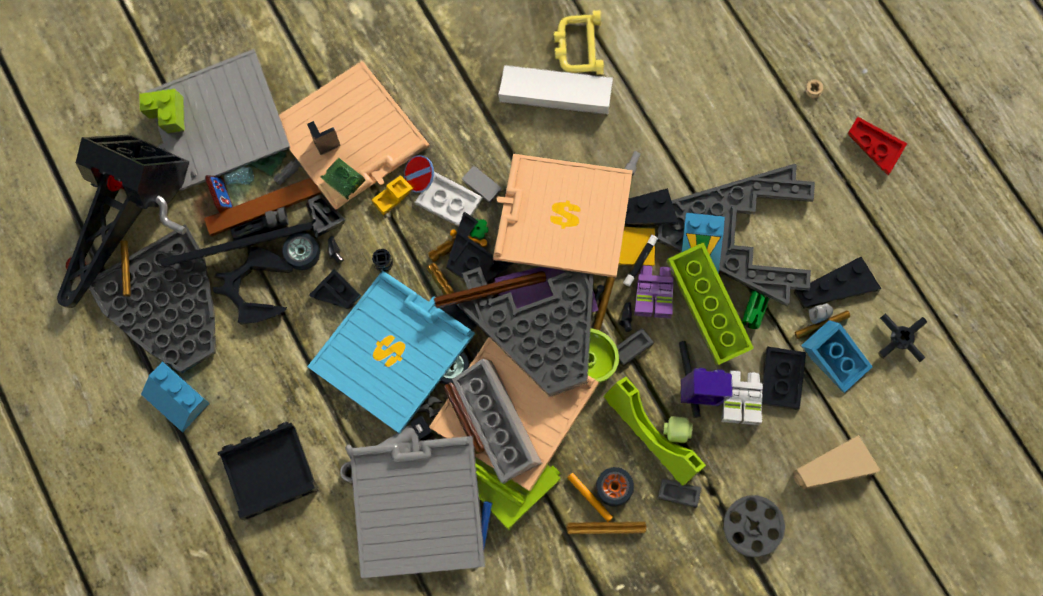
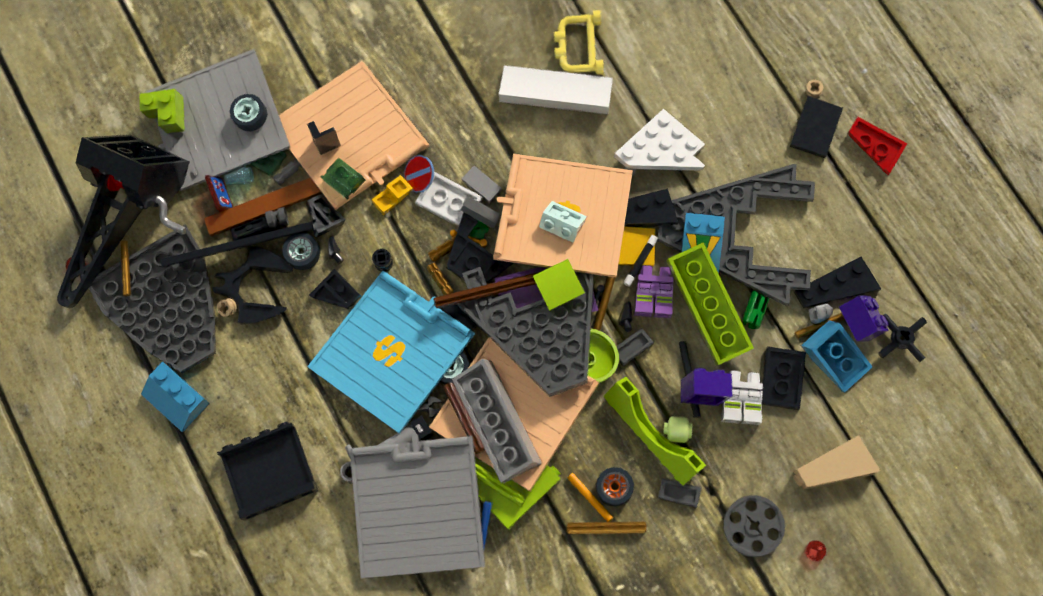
(221, 307): none -> tan bush
(257, 112): none -> wheel
(480, 212): none -> dark grey tile
(558, 284): none -> lime slope
(562, 221): none -> light aqua bracket
(662, 146): none -> white wing
(815, 550): none -> clear red tile
(816, 127): none -> black tile
(864, 318): none -> dark purple brick

